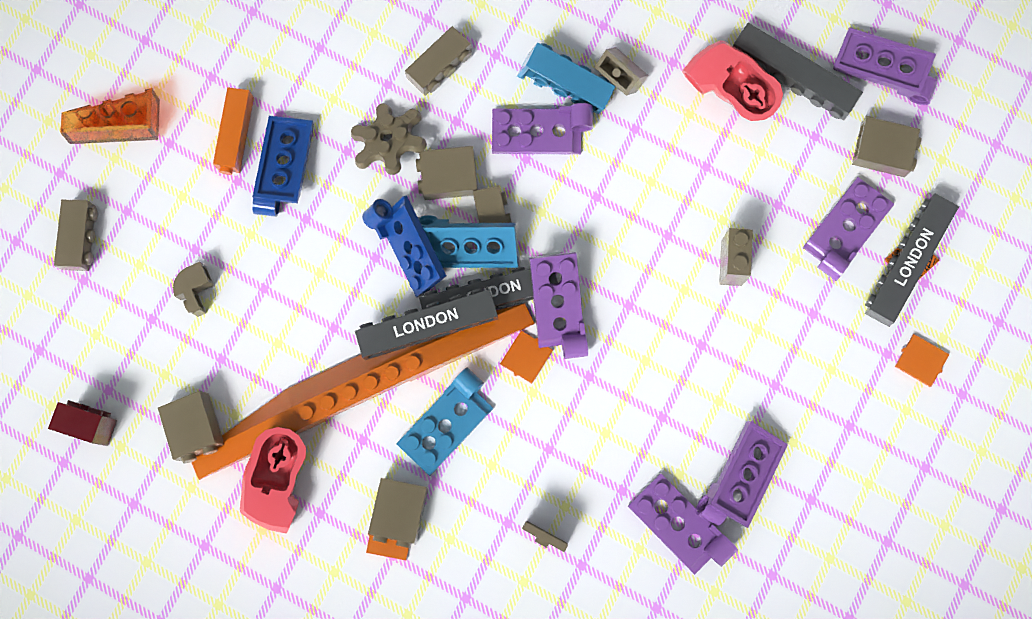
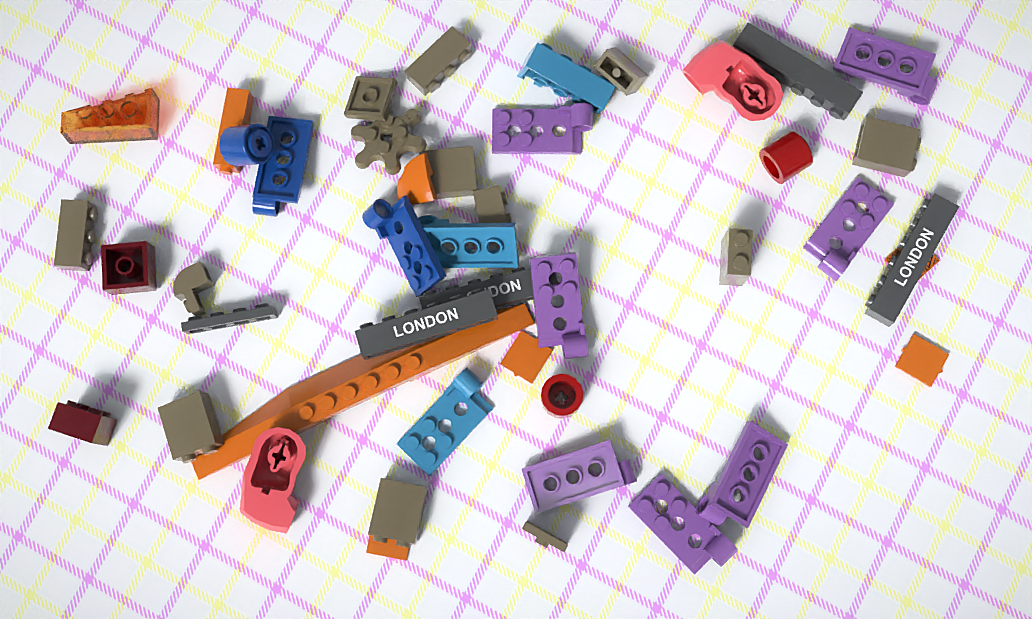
(128, 268): none -> dark red brick
(220, 320): none -> dark grey plate
(247, 144): none -> blue piece
(370, 98): none -> dark tan plate
(416, 181): none -> orange brick
(569, 387): none -> red piece
(613, 475): none -> medium lavender hinge
(786, 157): none -> red piece

